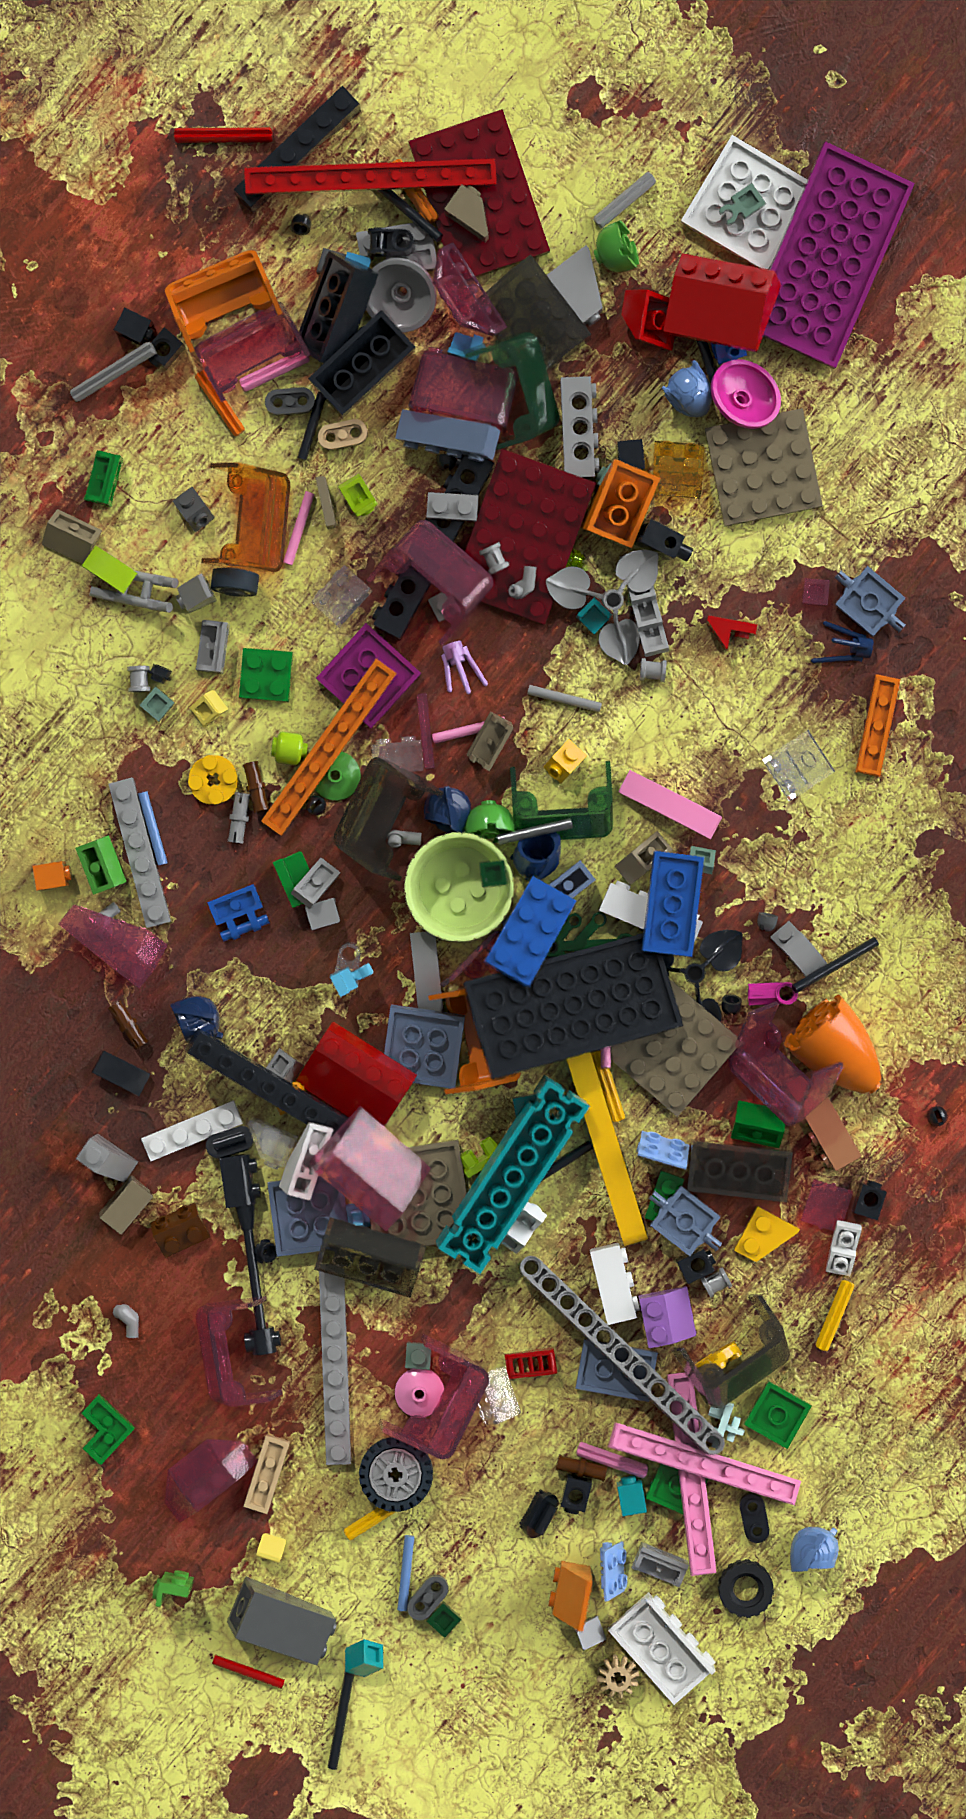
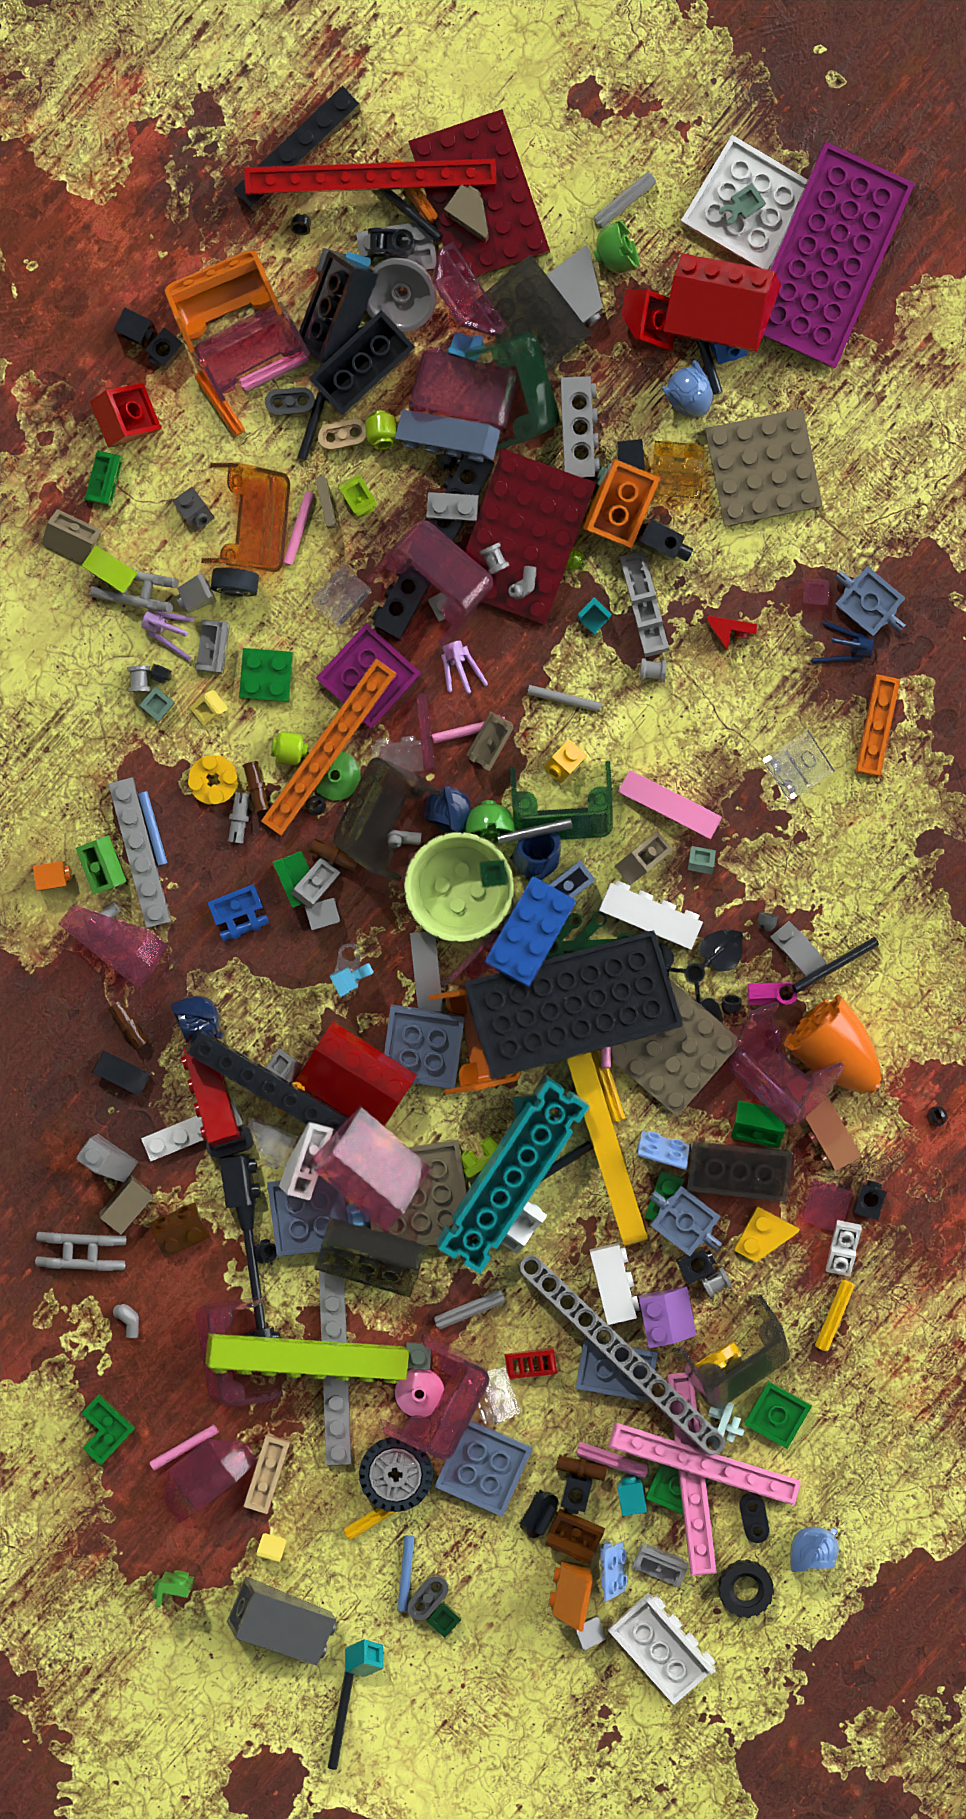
(92, 1241): none -> light grey piece
(113, 371): light grey axle -> none
(125, 414): none -> red slope
(155, 622): none -> lavender plant
(184, 1447): none -> bright pink bar
(212, 1102): none -> red brick
(223, 135): red axle -> none
(248, 1671): red bar -> none
(306, 1357): none -> lime brick
(333, 855): none -> reddish brown pin
(381, 430): none -> lime head
(469, 1309): none -> light grey axle
(484, 1468): none -> sand blue plate
(574, 1536): none -> reddish brown bracket
(625, 1670): tan gear -> none
(637, 570): light grey plant -> none
(672, 903): blue plate -> none
(750, 386): dark pink dish -> none

